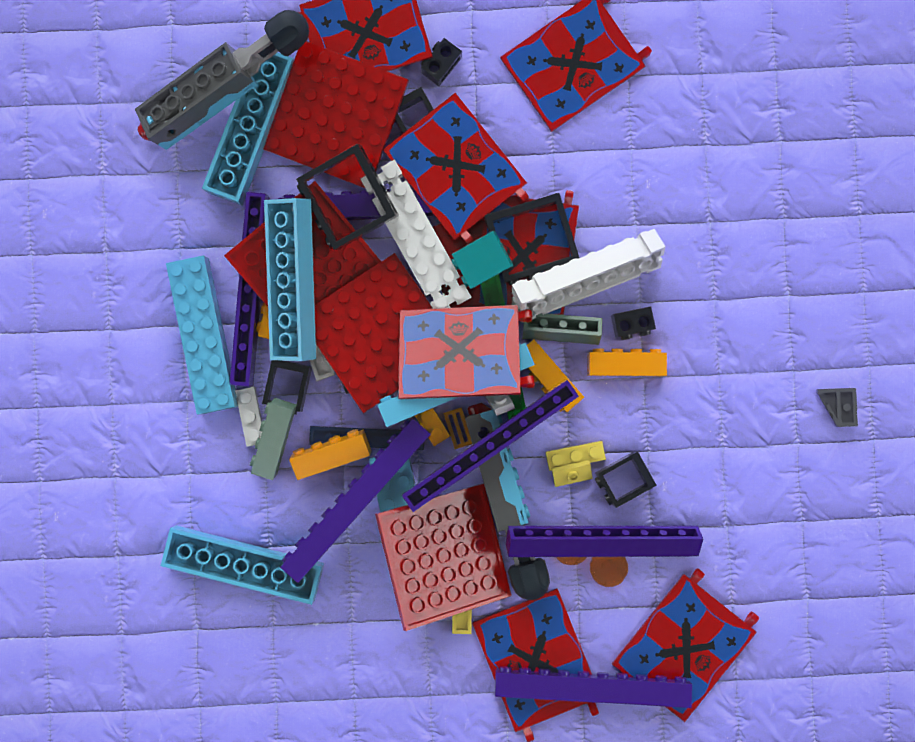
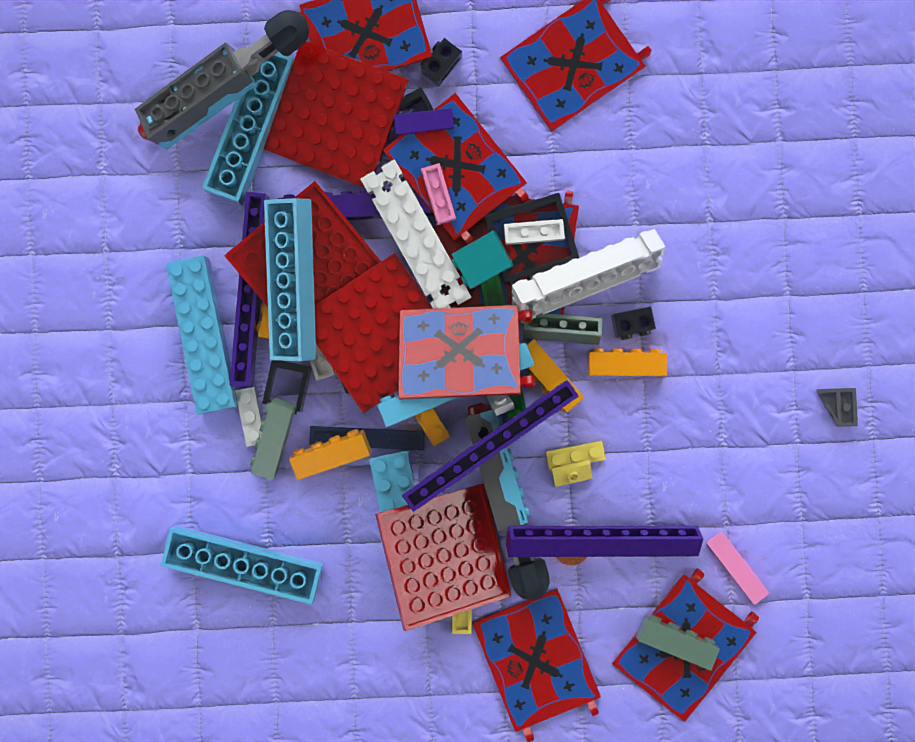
(355, 500): dark purple brick -> none
(373, 179): black window -> none
(424, 121): none -> dark purple tile
(438, 194): none -> bright pink tile
(453, 412): light orange tile -> none
(534, 232): none -> white plate
(593, 688): dark purple brick -> none
(608, 570): clear orange tile -> none
(644, 473): black window -> none
(678, 642): none -> sand green brick
(737, 568): none -> bright pink tile

